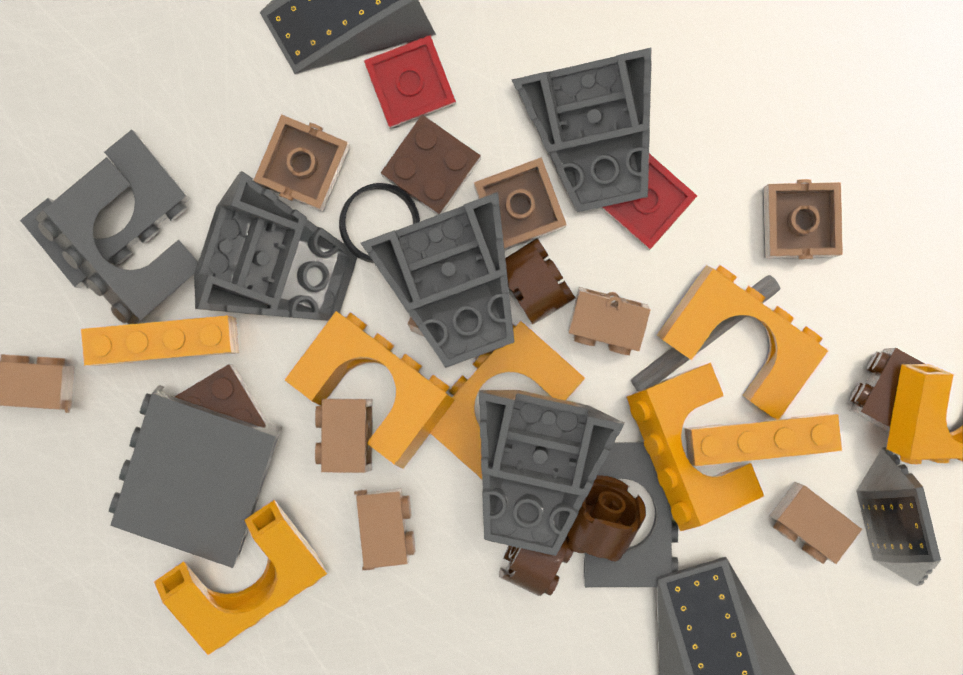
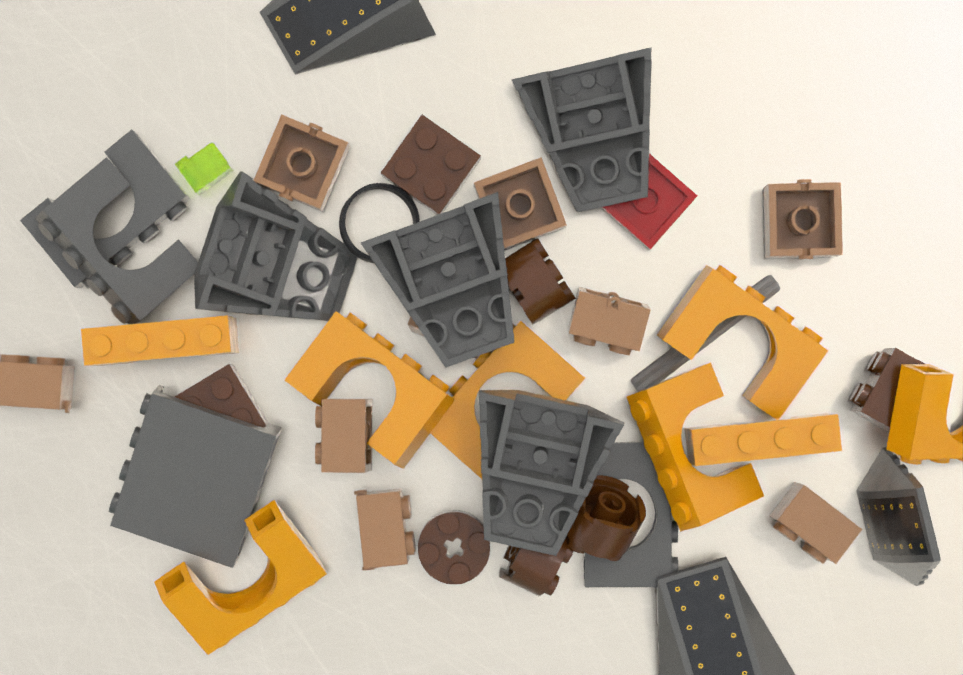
(204, 168): none -> clear neon green panel
(409, 81): red plate -> none
(458, 567): none -> reddish brown brick

